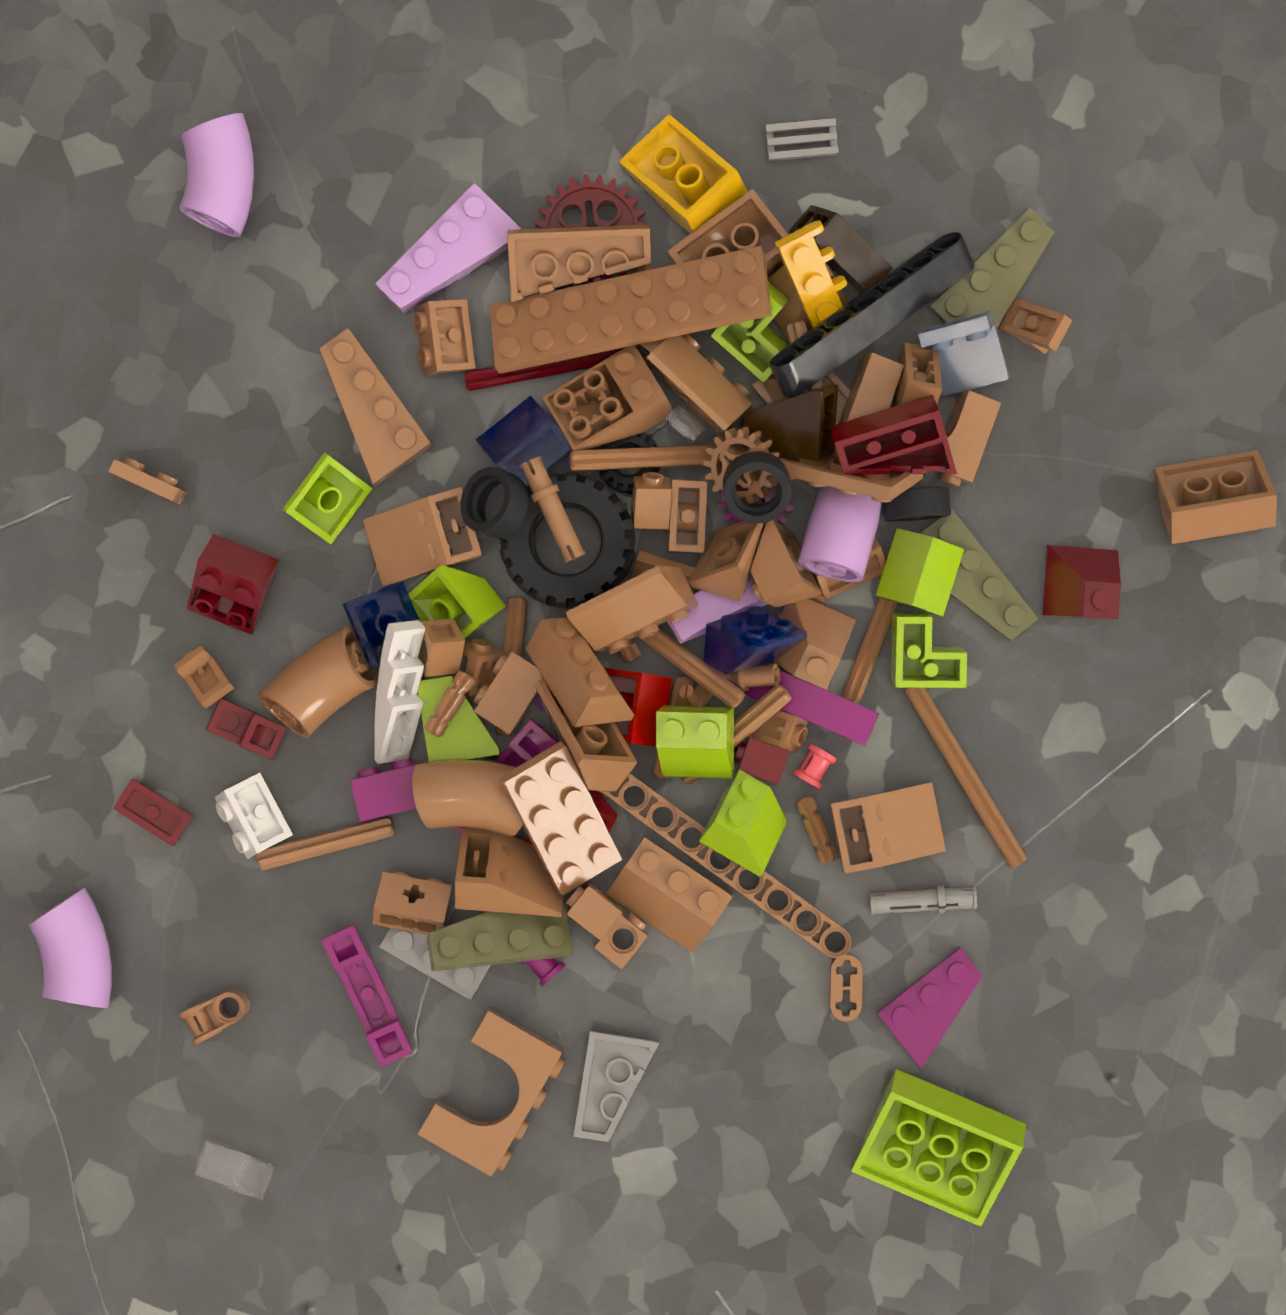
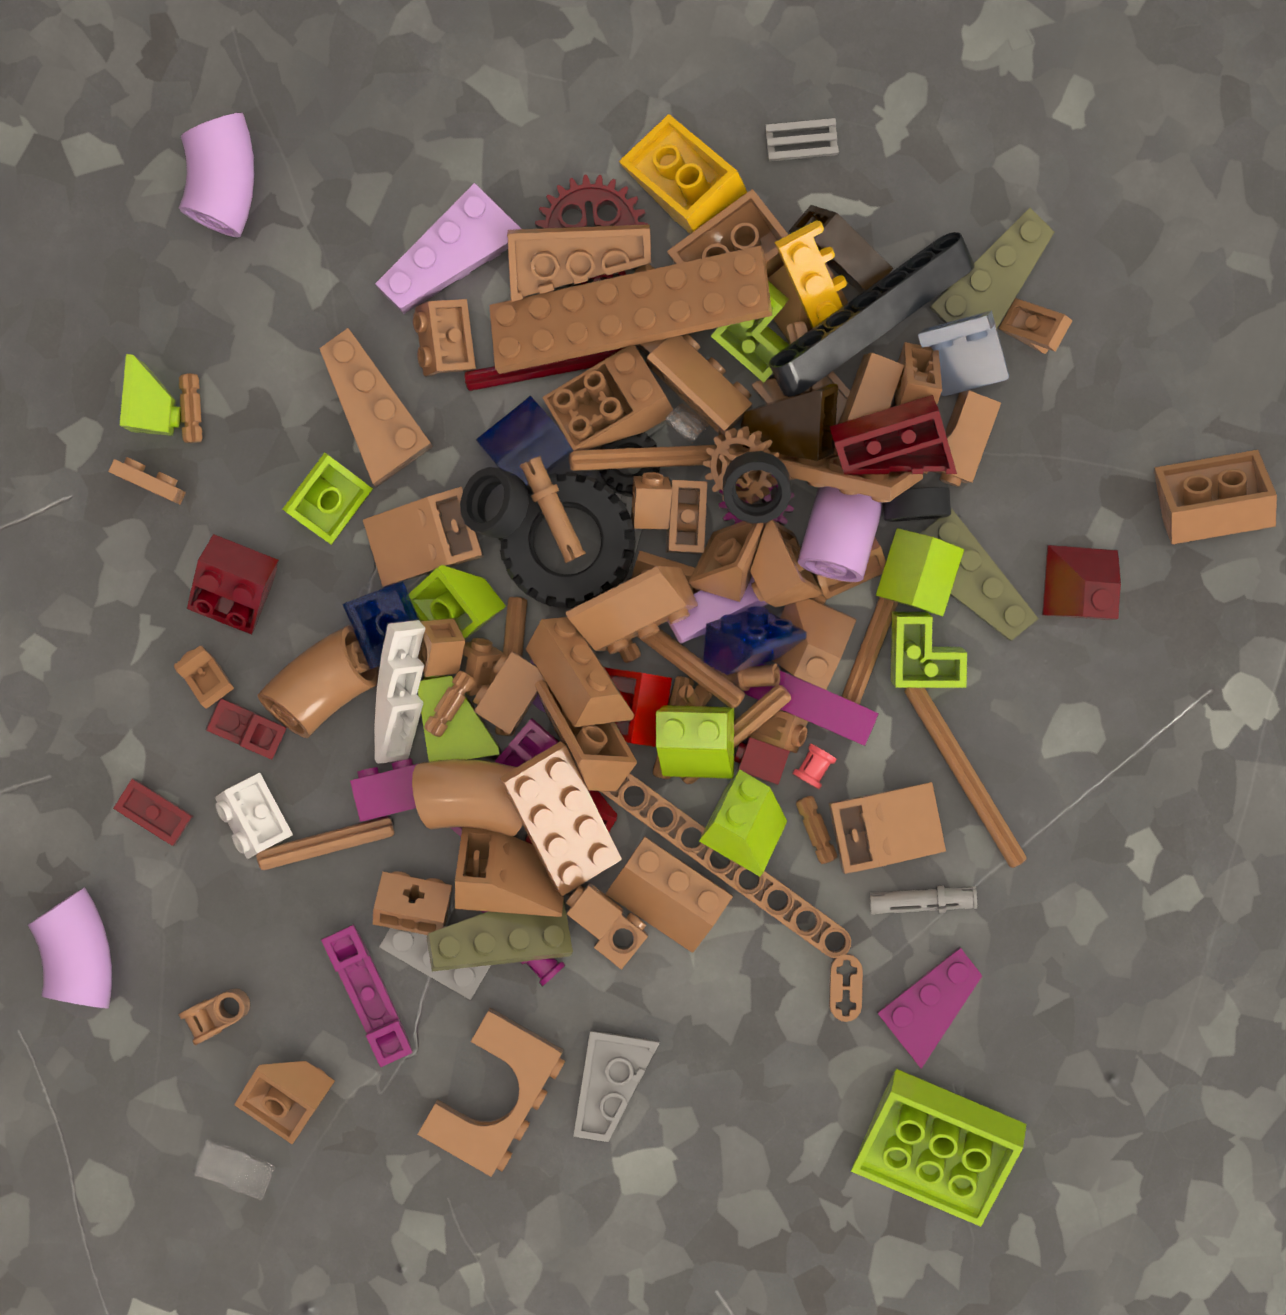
(146, 402): none -> lime slope
(190, 408): none -> medium nougat axle
(284, 1096): none -> medium nougat slope

